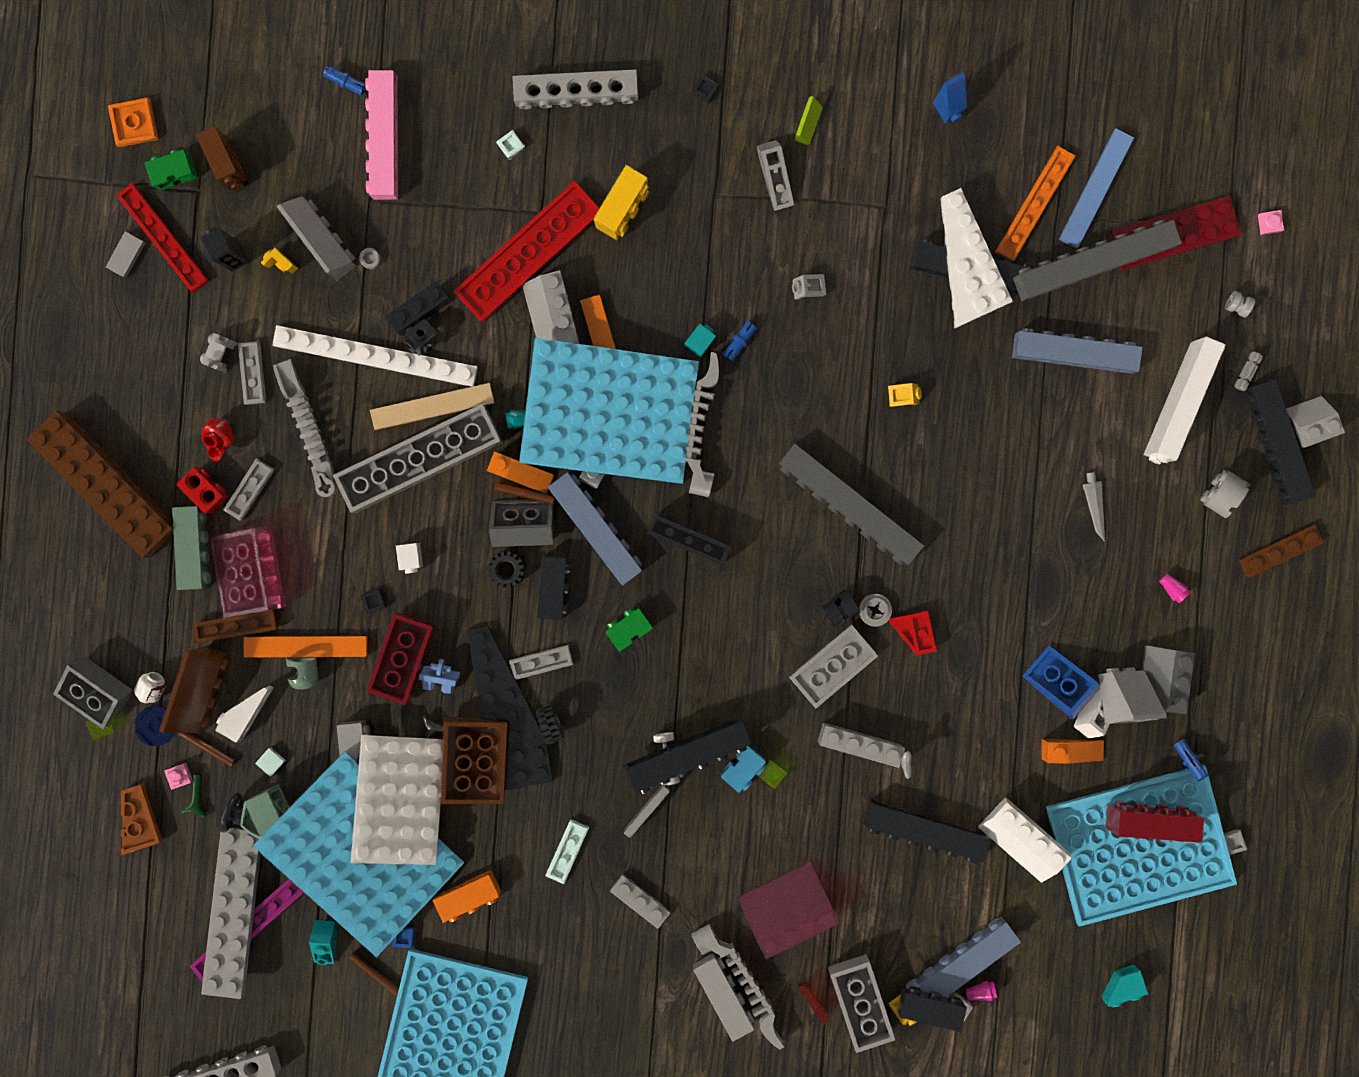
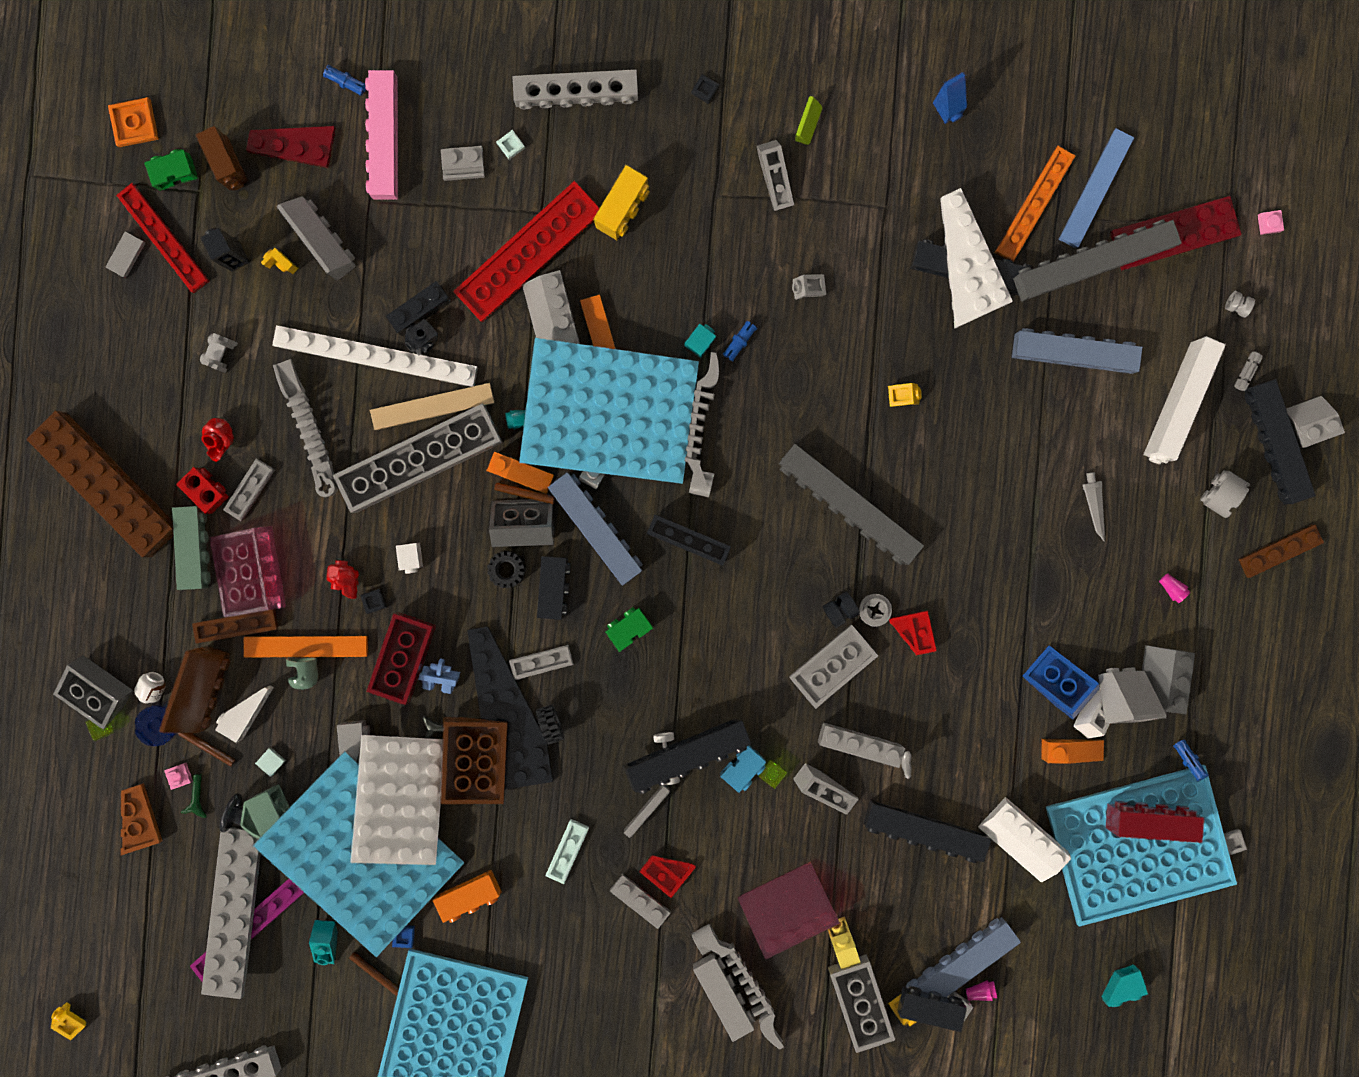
(66, 1022): none -> yellow bracket
(252, 373): light grey tile -> none
(299, 145): none -> dark red wing
(343, 578): none -> red head
(370, 258): light grey tile -> none
(462, 163): none -> light grey plate
(666, 873): none -> red wing
(814, 1002): clear red tile -> none
(824, 789): none -> light grey slope
(843, 944): none -> light yellow slope

